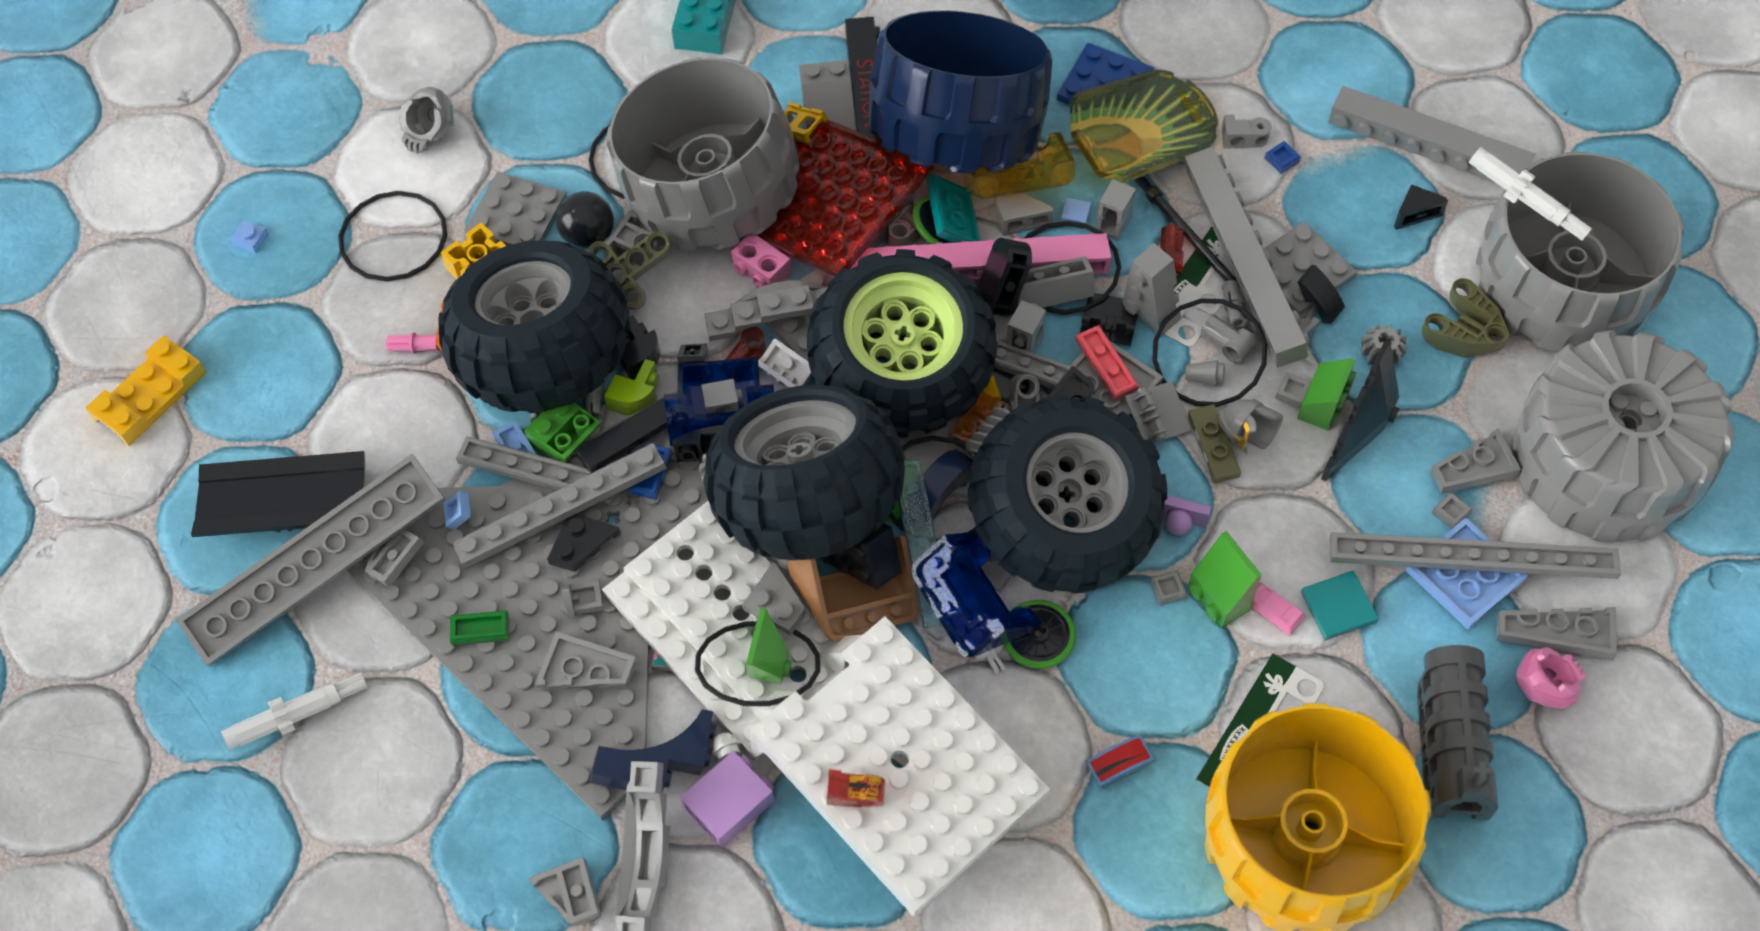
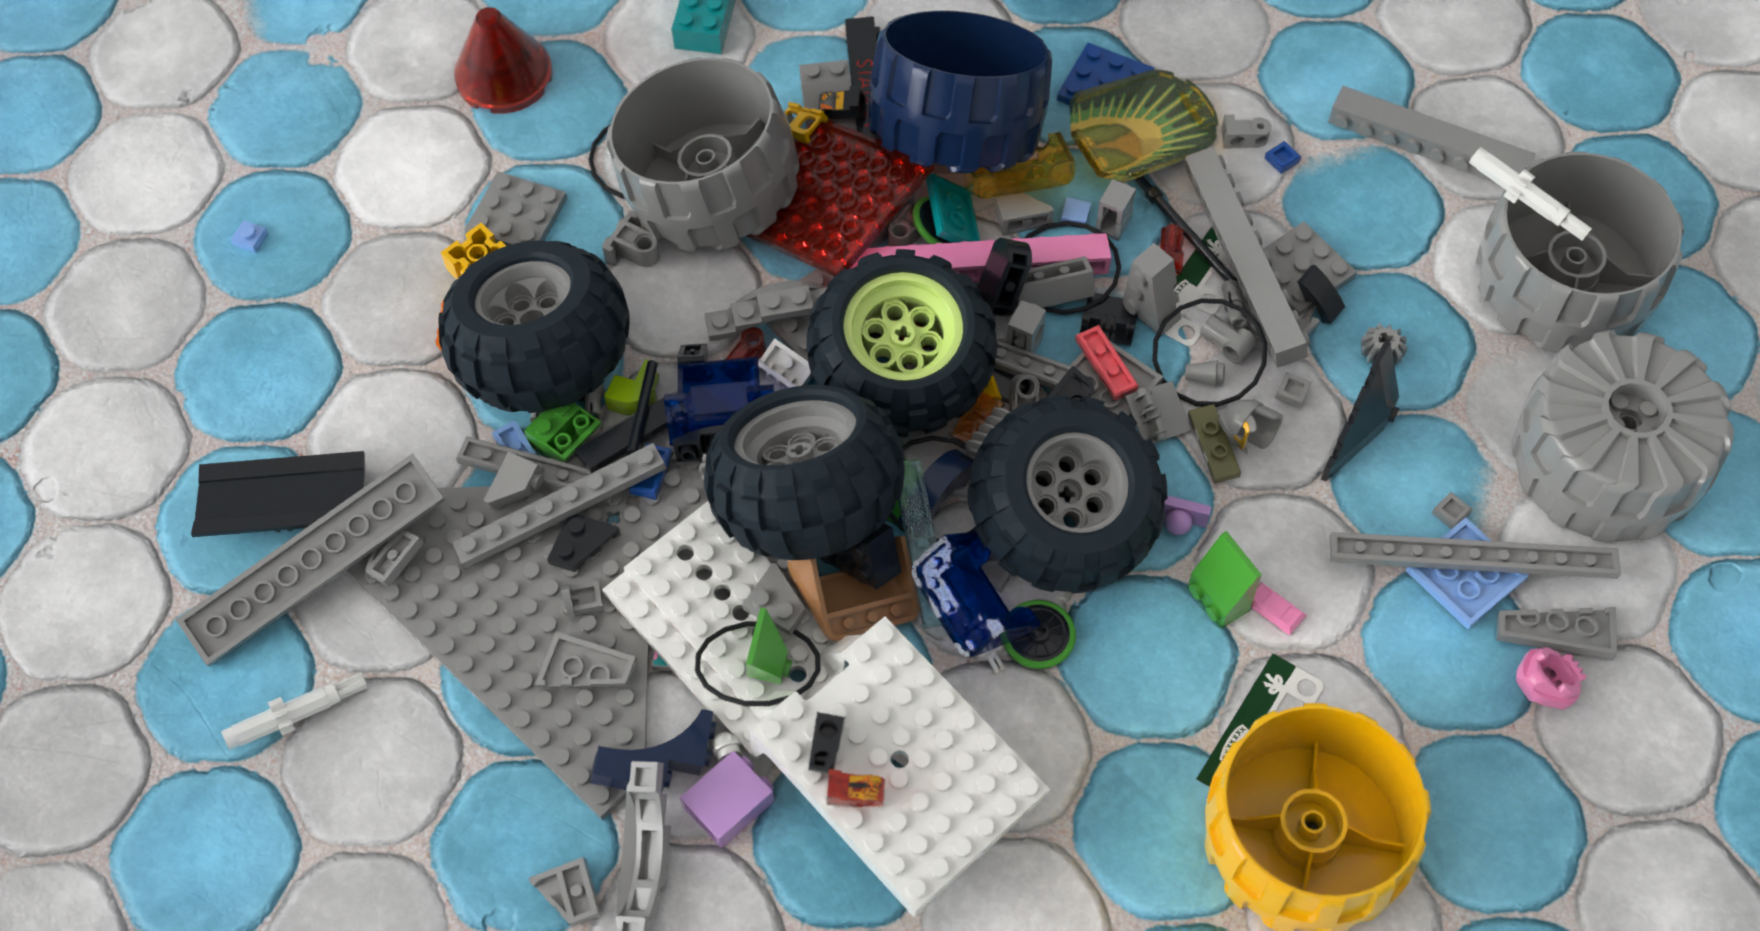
(148, 390): yellow piece -> none
(401, 276): black piece -> none
(411, 343): bright pink axle -> none
(425, 118): light grey helmet -> none
(457, 510): light blue plate -> none
(479, 627): green tile -> none
(501, 65): none -> clear red cone
(514, 481): none -> light grey slope
(584, 219): black piece -> none
(630, 272): olive beam -> none
(641, 347): black brick -> none
(642, 407): none -> black bar
(721, 396): light grey brick -> none
(763, 258): bright pink brick -> none
(825, 742): none -> black leg
(843, 104): none -> black leg
(1120, 760): slope -> none
(1168, 588): light grey tile -> none
(1327, 393): bright green slope -> none
(1339, 605): teal tile -> none
(1420, 206): black slope -> none
(1455, 733): dark grey piece -> none
(1472, 331): olive connector -> none
(1478, 465): light grey wing -> none

